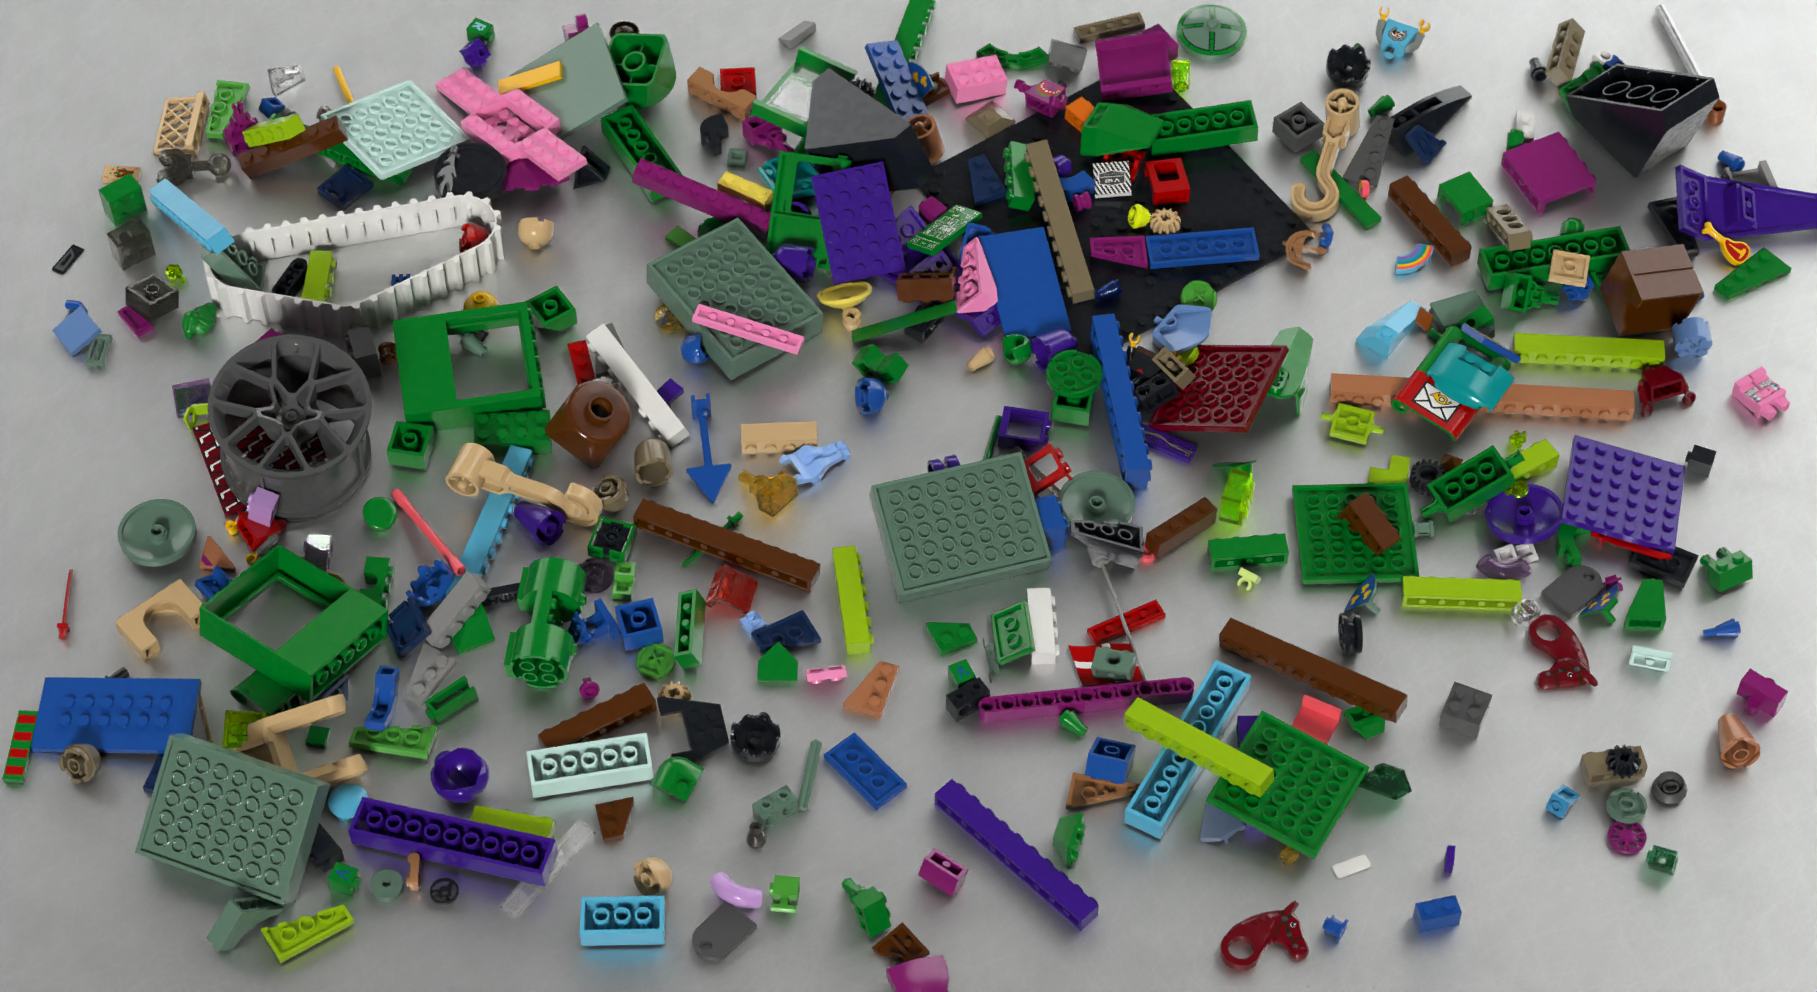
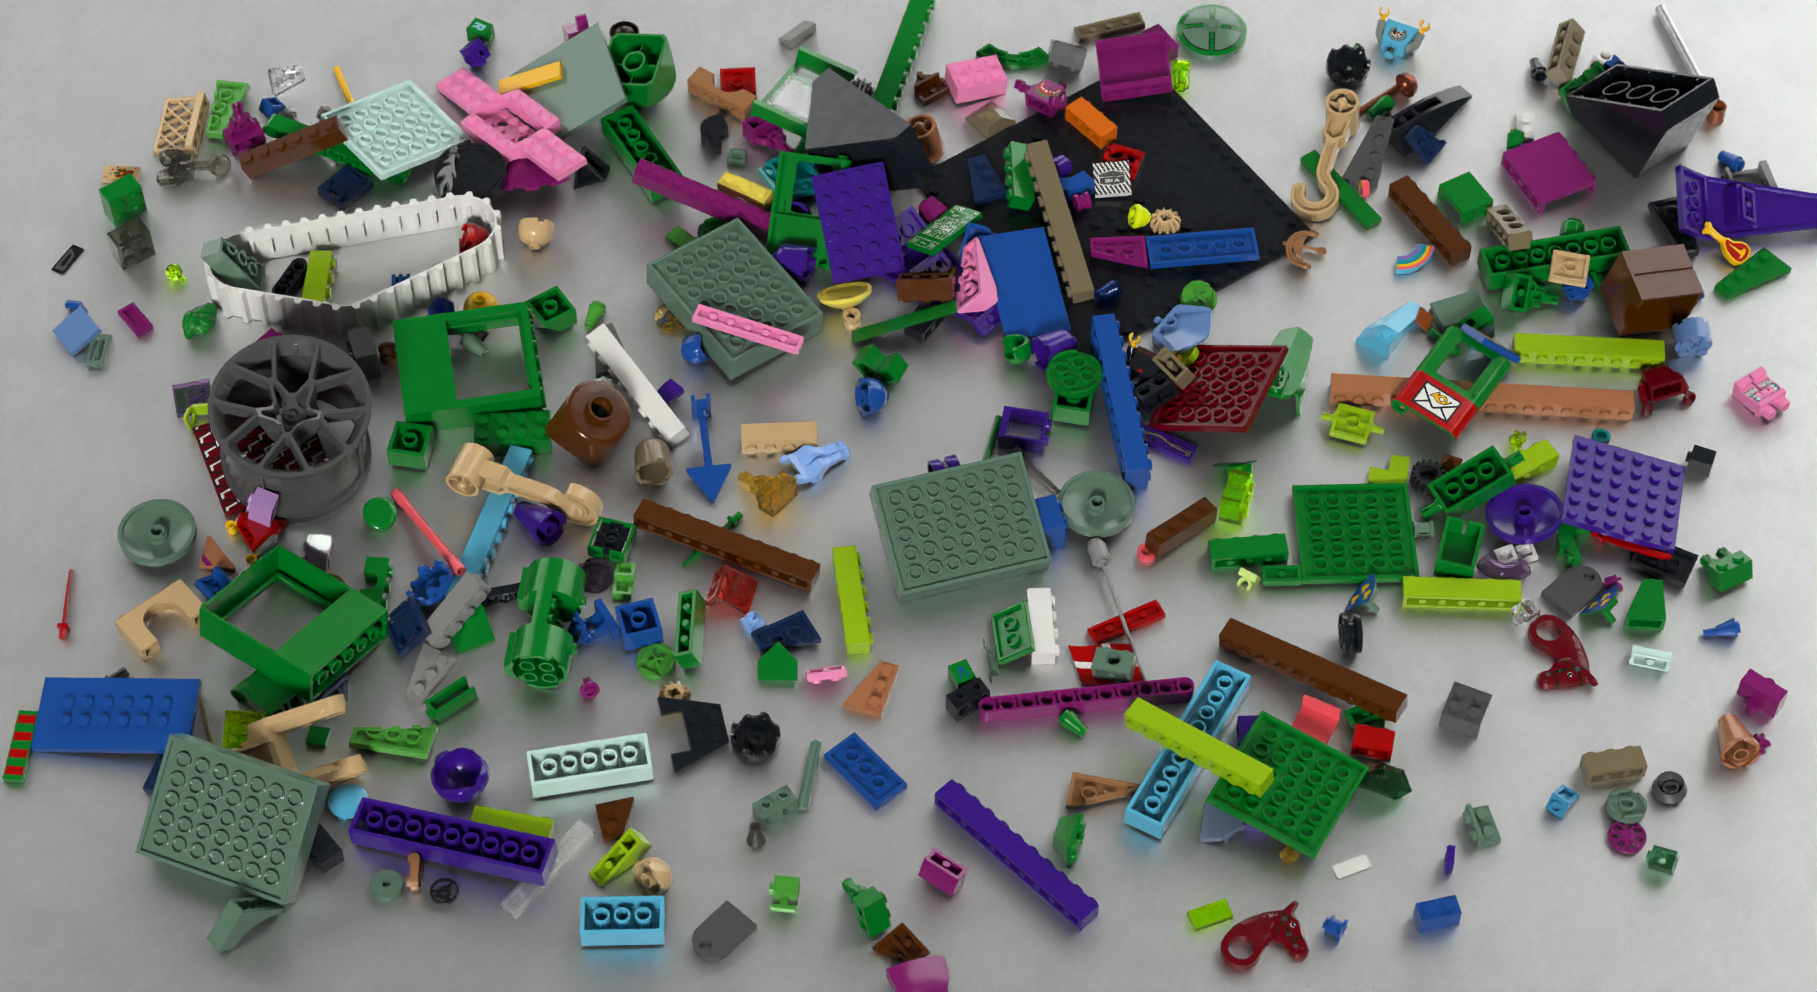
(80, 762): dark tan cone -> none
(152, 297): clear smoke brick -> none
(190, 217): medium azure brick -> none
(273, 130): lime brick -> none
(297, 936): lime wing -> none
(344, 879): green brick -> none
(385, 698): blue arch -> none
(440, 305): none -> clear blue brick
(581, 361): red plate -> none
(594, 314): none -> bright green cone
(601, 719): reddish brown brick -> none
(612, 492): dark tan cone -> none
(620, 857): none -> lime slope
(677, 777): green brick -> none
(735, 893): lavender cylinder -> none
(895, 79): blue plate -> none
(922, 79): blue shield -> none
(951, 636): green wing -> none
(981, 358): tan cone -> none
(1062, 471): red window -> none
(1110, 760): blue brick -> none
(1118, 129): green wedge -> none
(1118, 542): black wedge -> none
(1167, 191): red window -> none
(1206, 128): green brick -> none
(1210, 915): none -> clear neon green tile
(1281, 575): none -> green plate
(1298, 127): dark grey brick -> none
(1327, 240): blue arm -> none
(1370, 523): reddish brown wedge -> none
(1372, 742): none -> red brick
(1404, 82): none -> copper piece
(1458, 551): none -> green piece
(1469, 378): teal slope -> none
(1481, 825): none -> sand green bracket
(1518, 490): clear neon green piece -> none
(1601, 435): none -> teal tile
(1623, 761): black gear -> none
(1760, 738): none -> magenta plate

